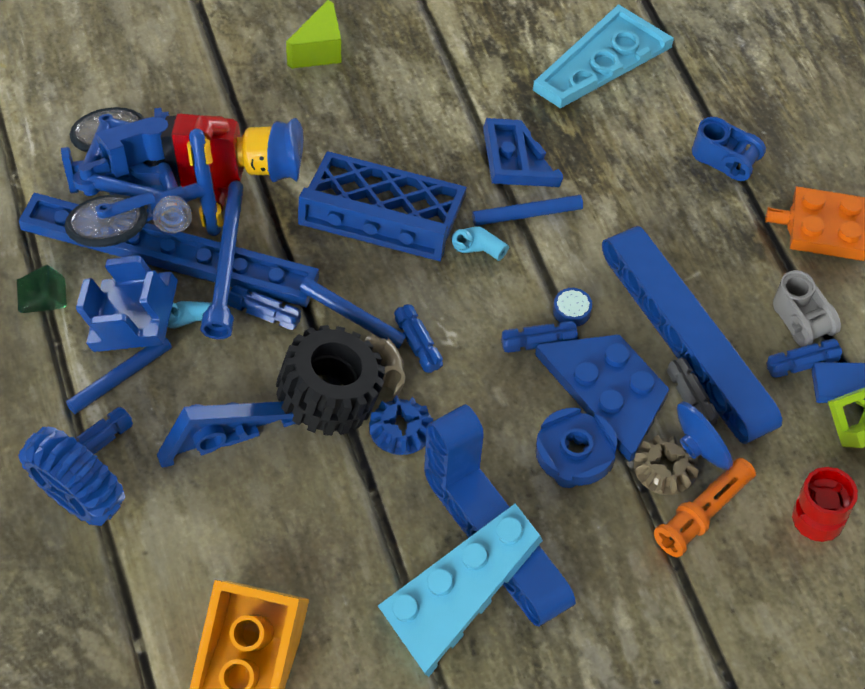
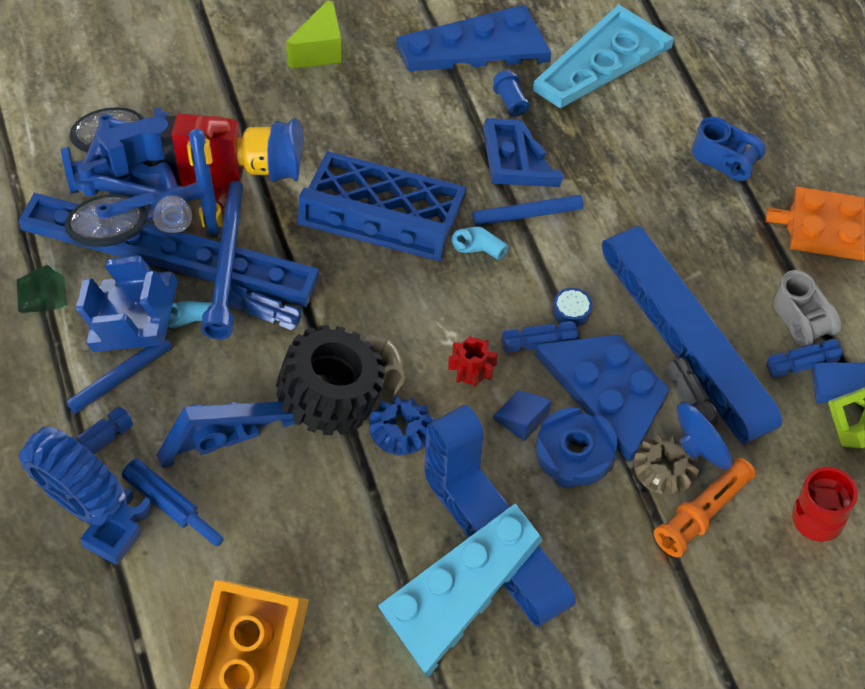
(119, 533): none -> blue plate
(168, 499): none -> blue axle
(351, 312): blue bar -> none
(418, 338): blue axle -> none
(472, 361): none -> red gear
(488, 37): none -> blue wing
(507, 86): none -> blue pin
(523, 413): none -> blue slope

